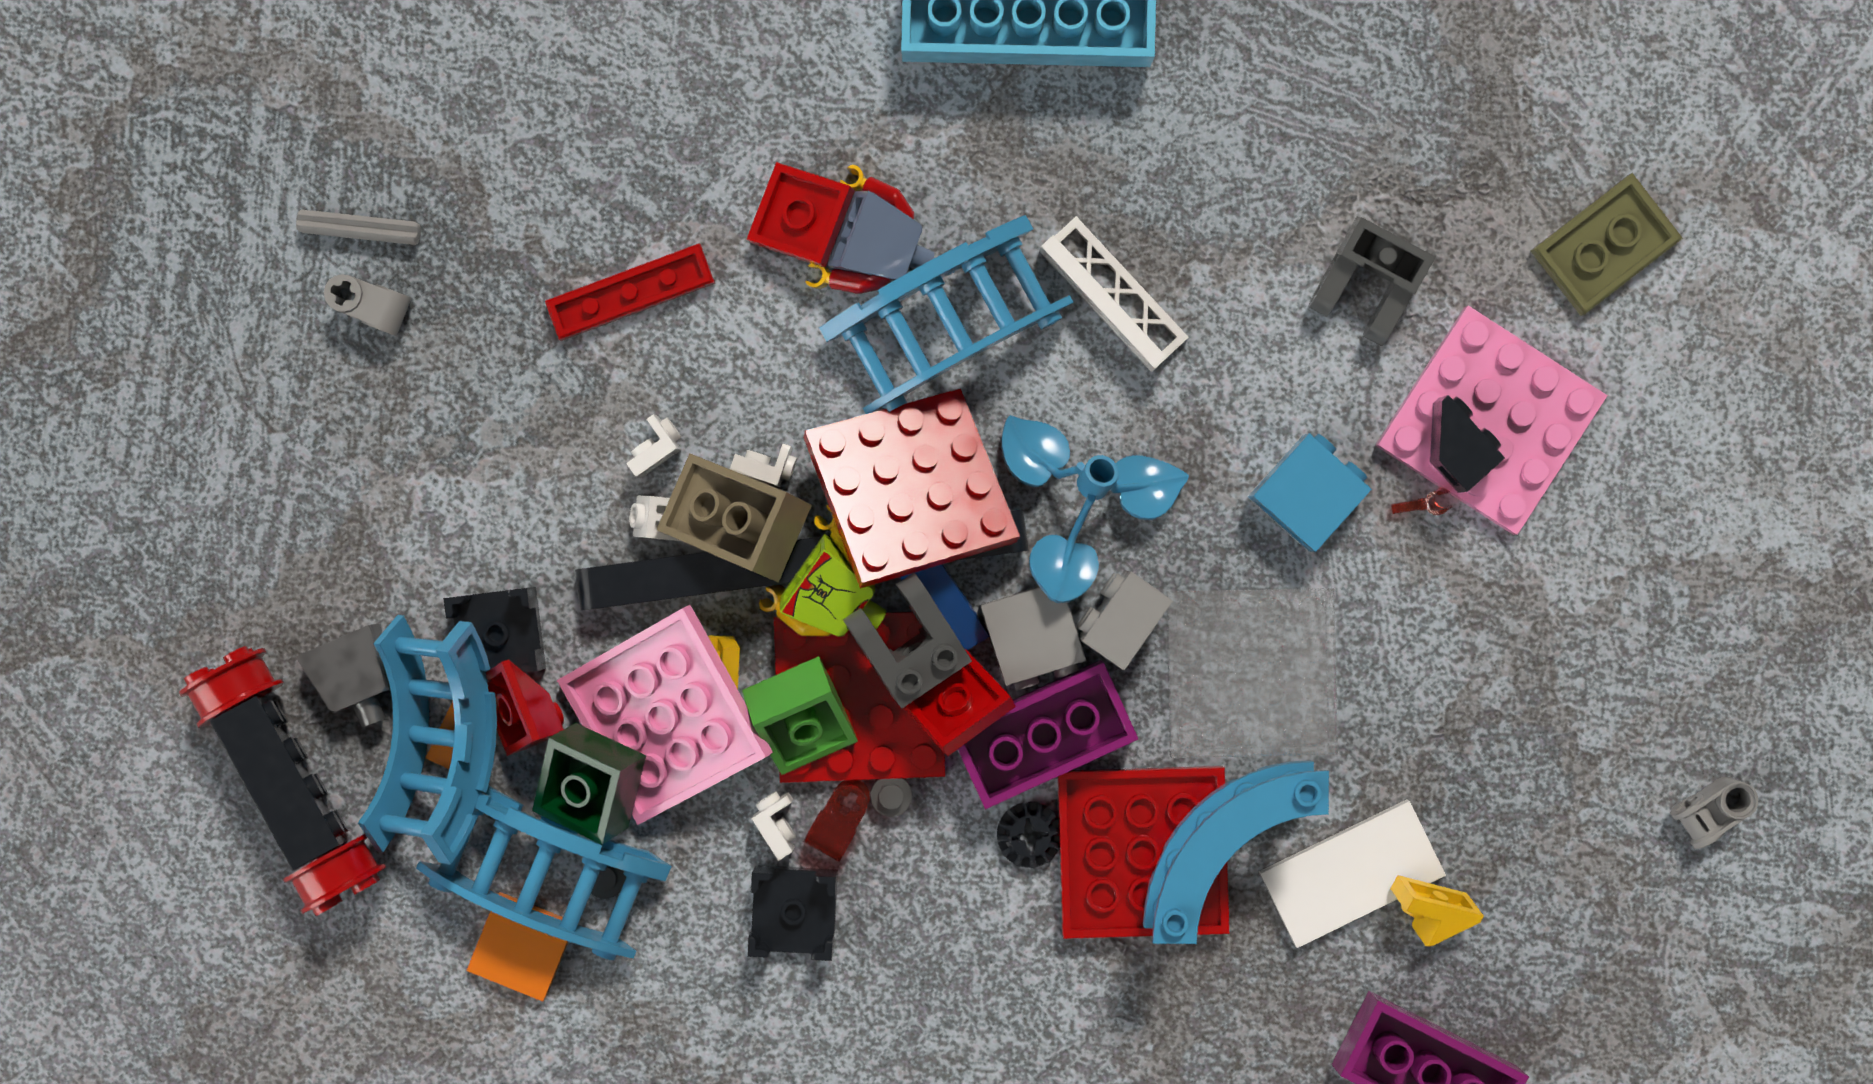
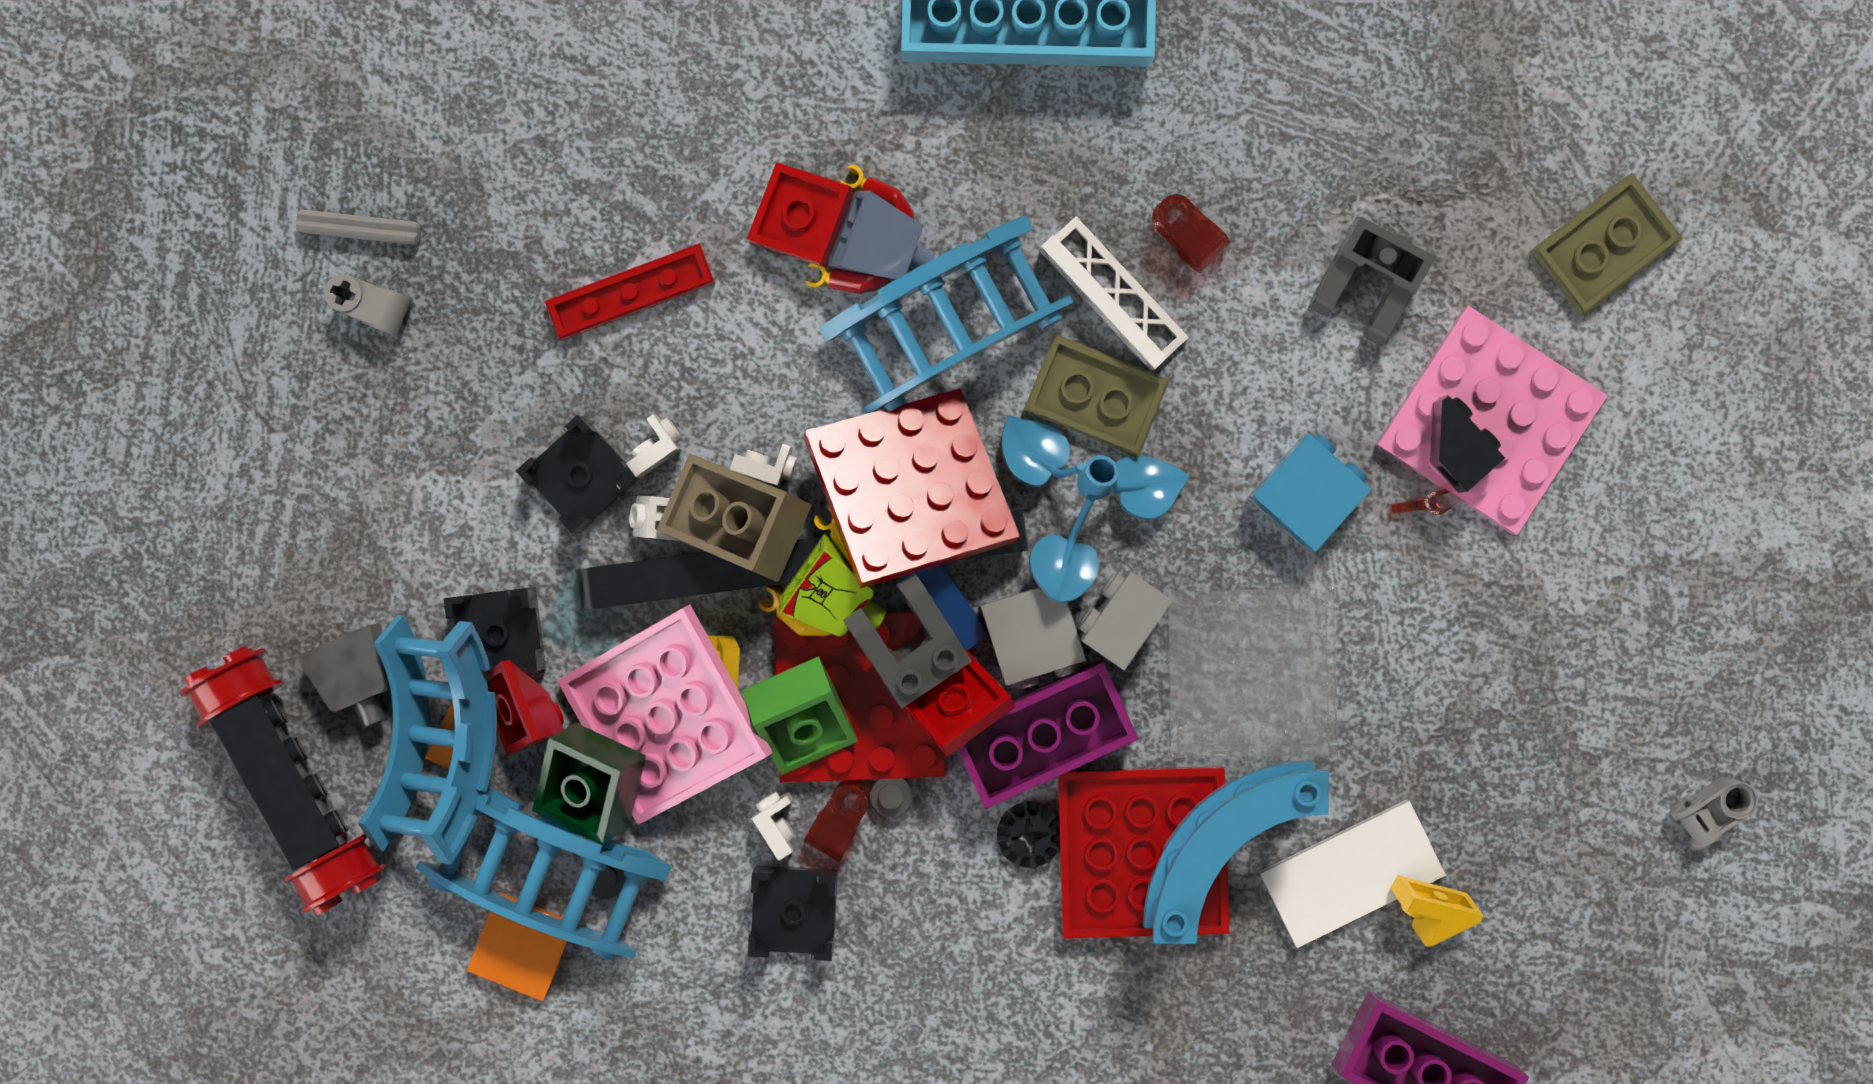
(579, 474): none -> black panel
(584, 629): none -> clear light blue piece
(1096, 395): none -> olive tile
(1193, 235): none -> clear red piece

